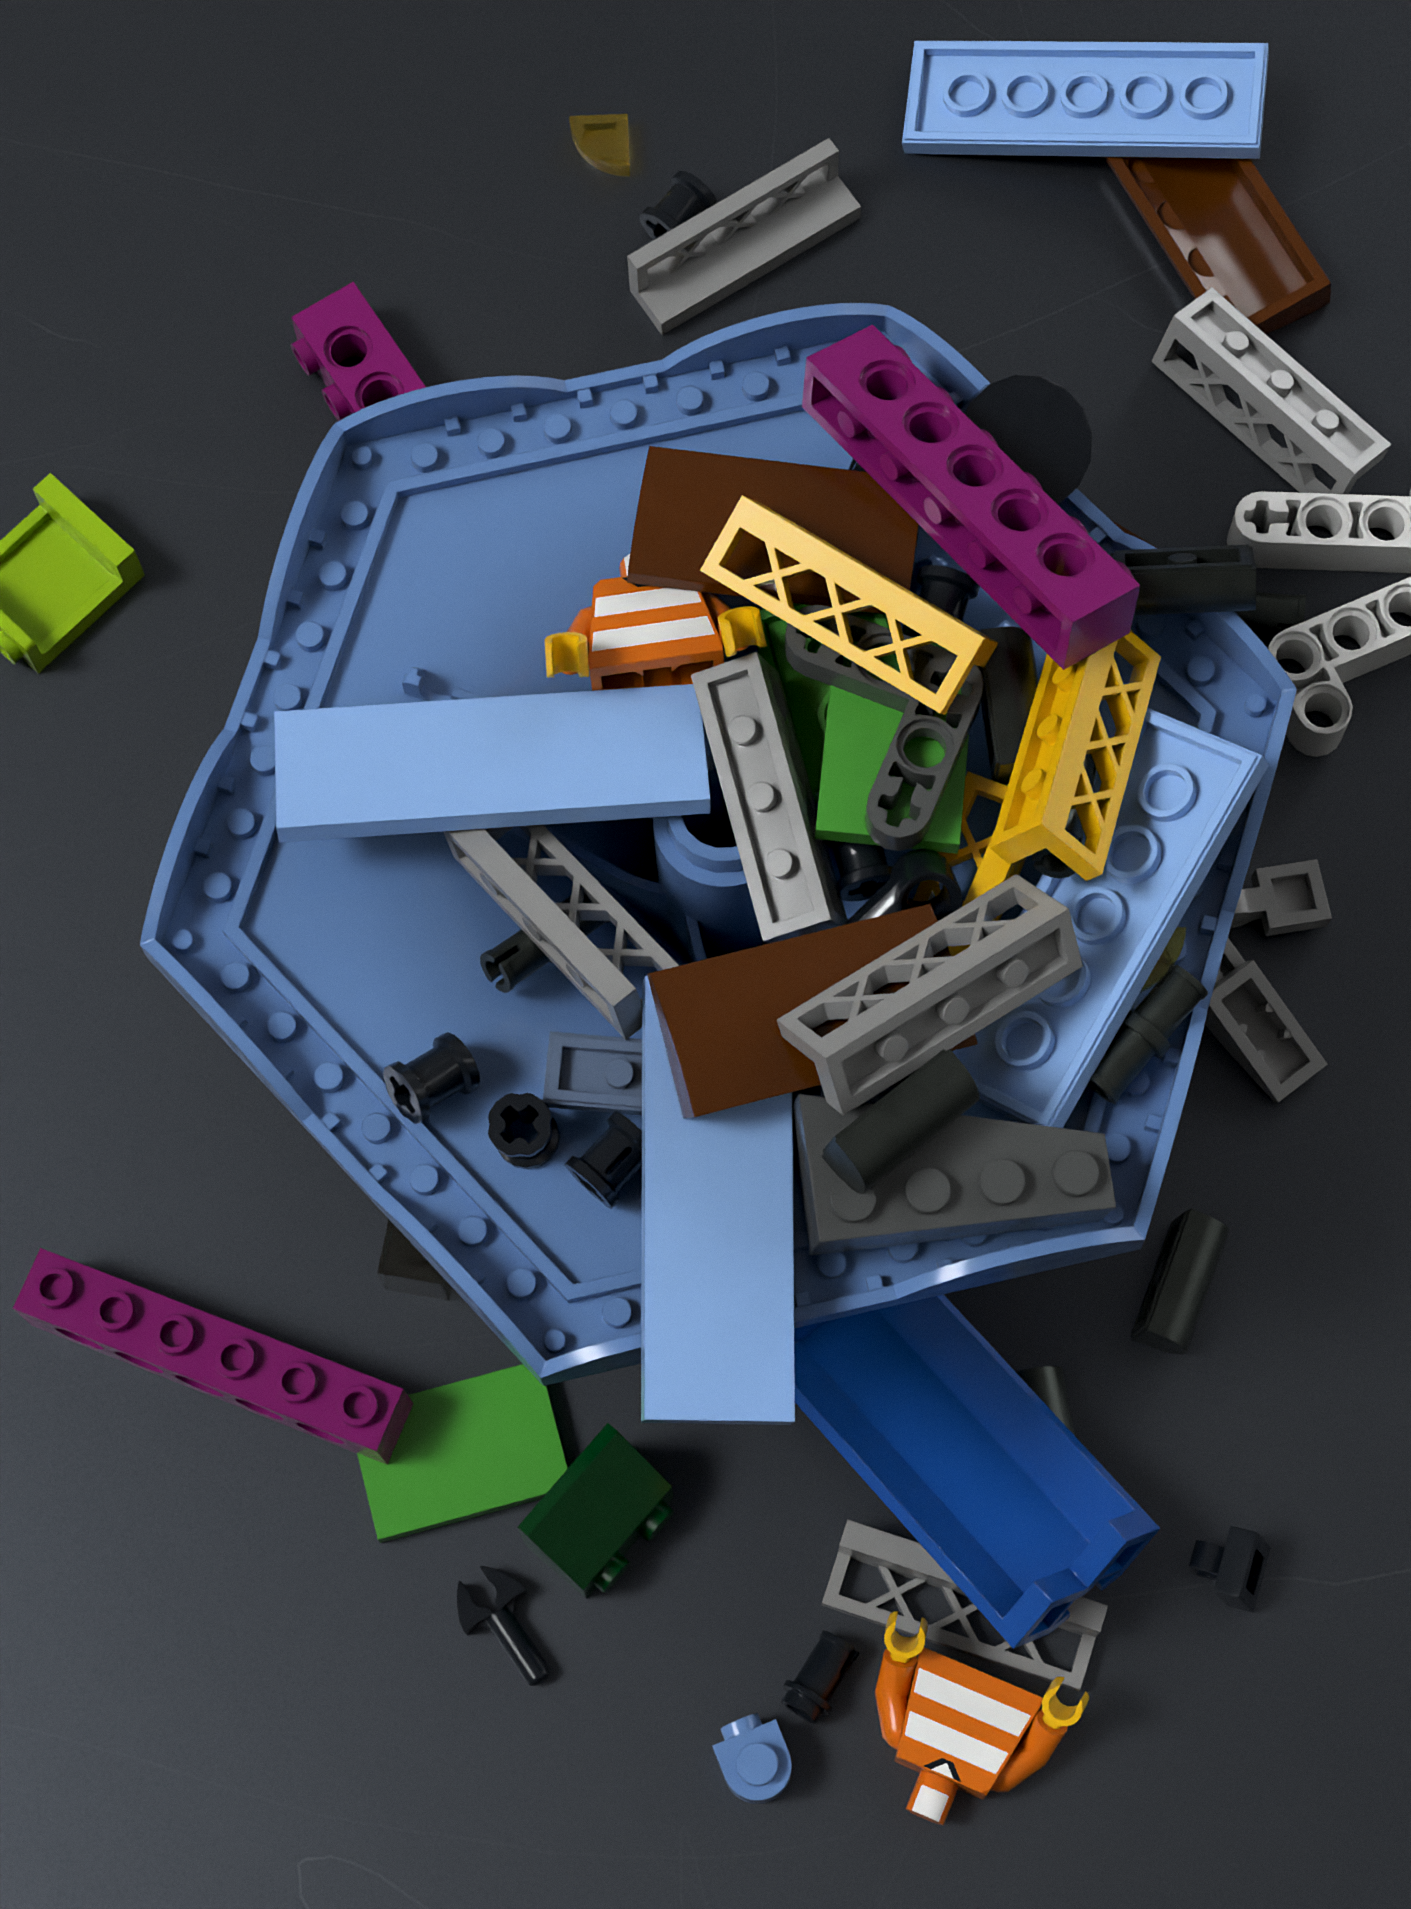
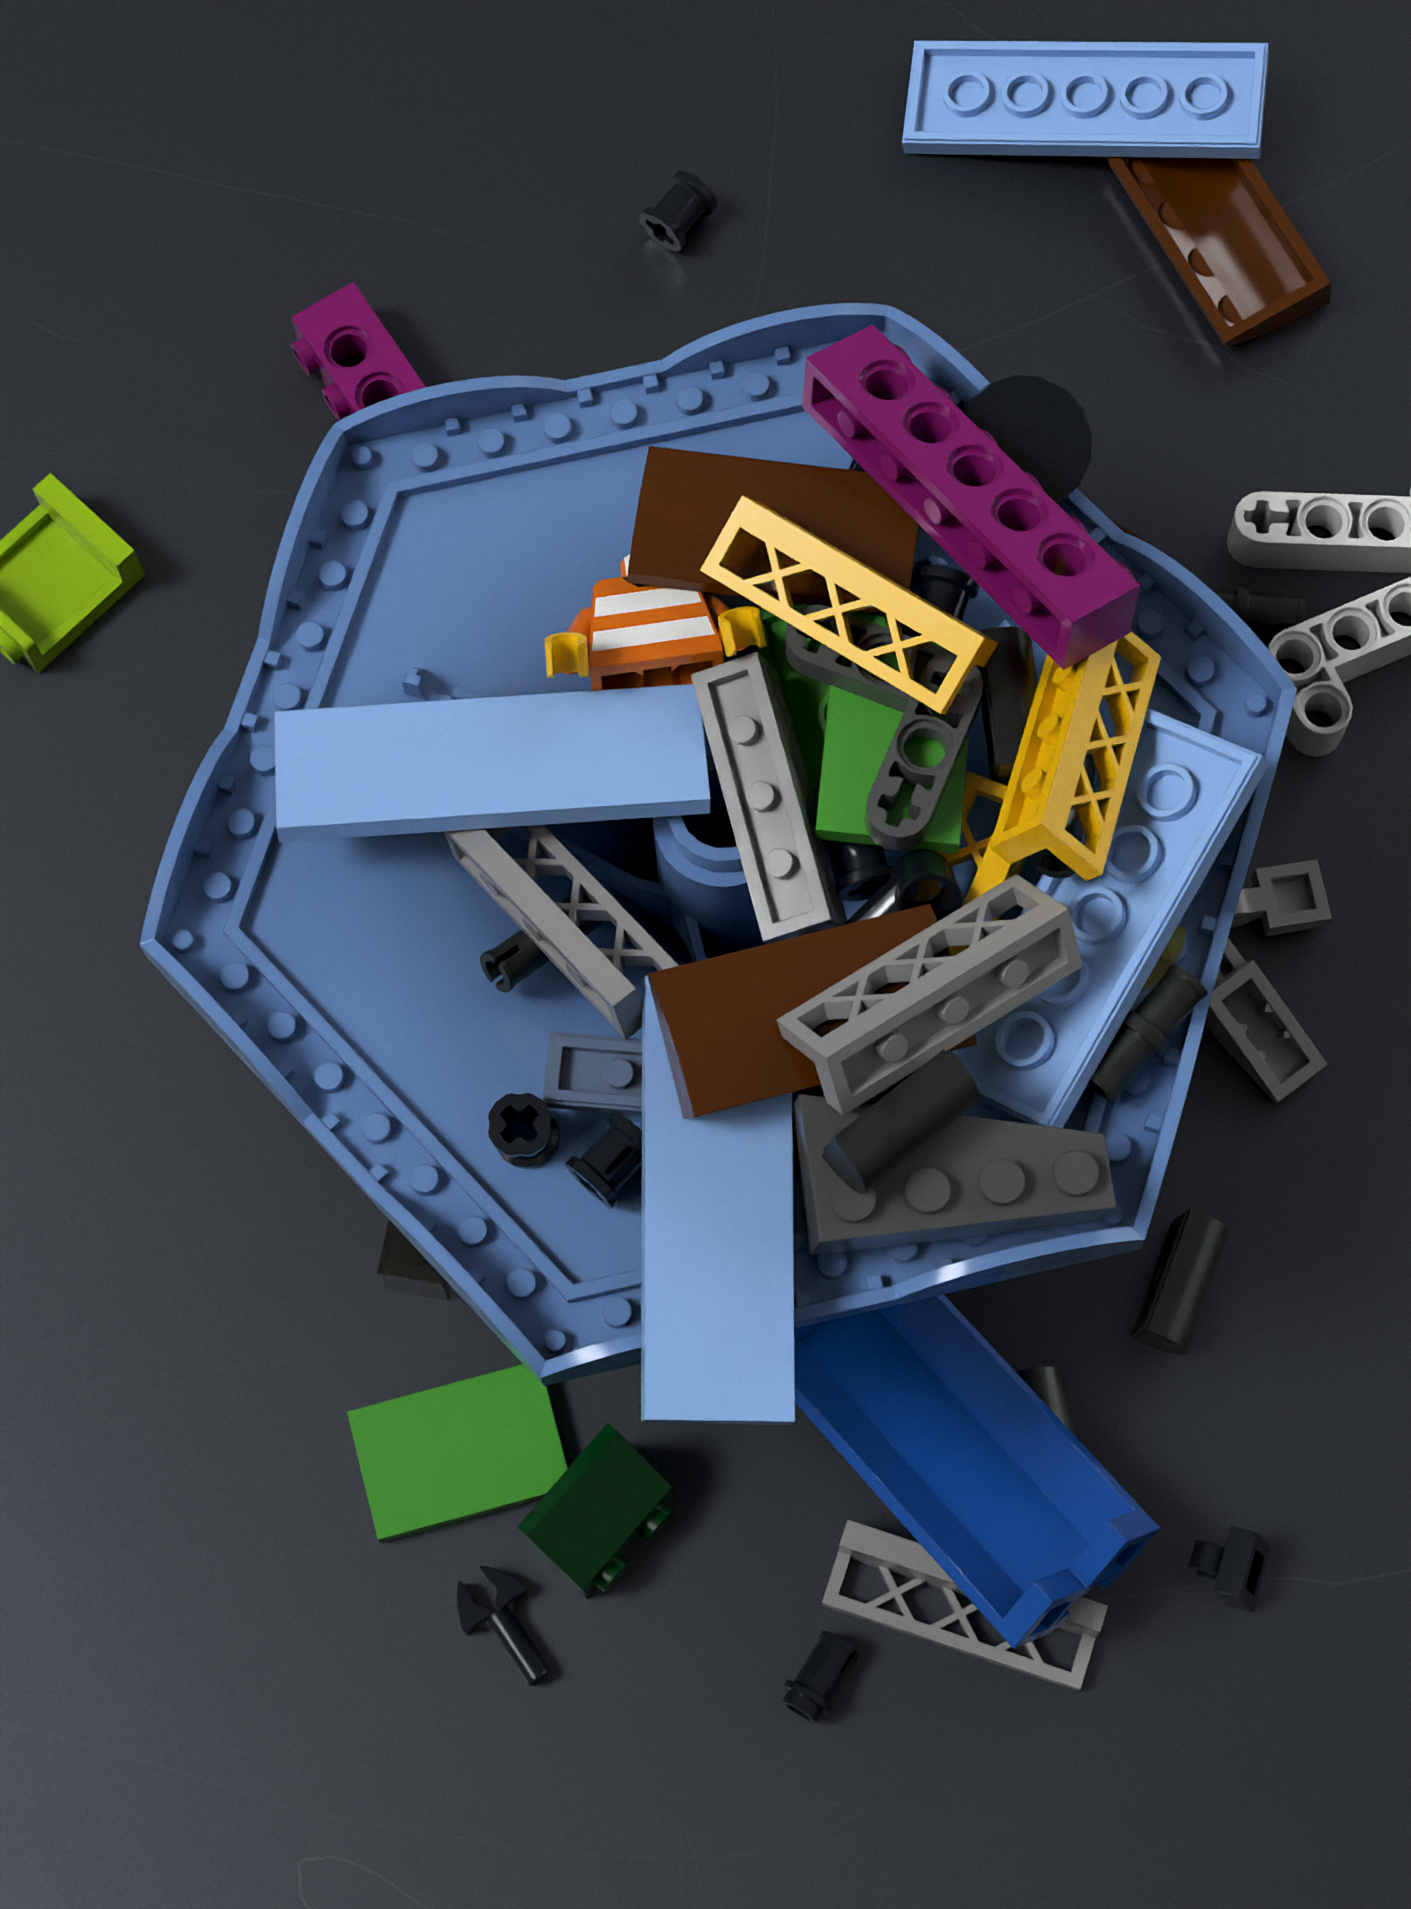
(214, 1356): magenta brick -> none
(431, 1077): black bush -> none
(603, 141): clear yellow tile -> none
(742, 238): light grey fence -> none
(754, 1759): medium blue plate -> none
(962, 1724): orange torso -> none
(1192, 579): pearl dark grey brick -> none
(1271, 391): light grey fence -> none

